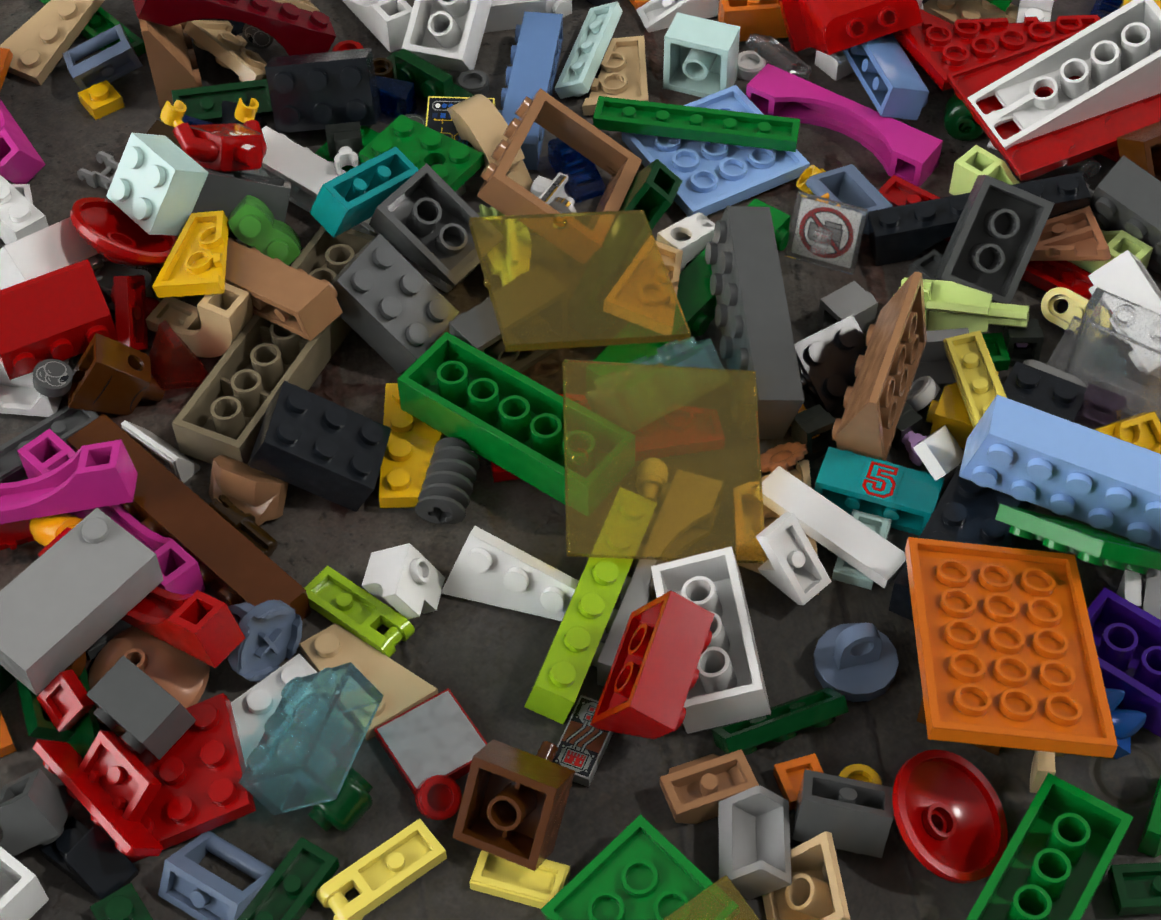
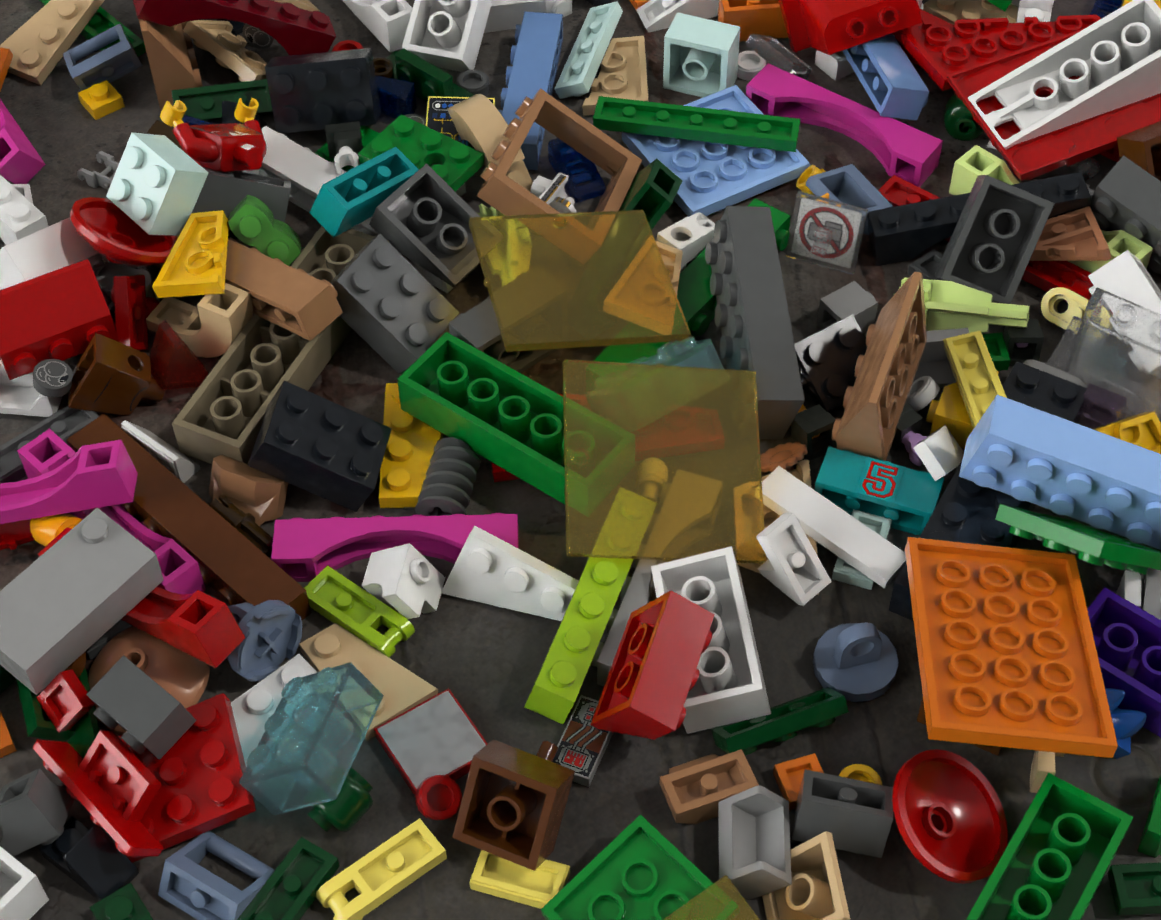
(309, 545): none -> dark pink arch

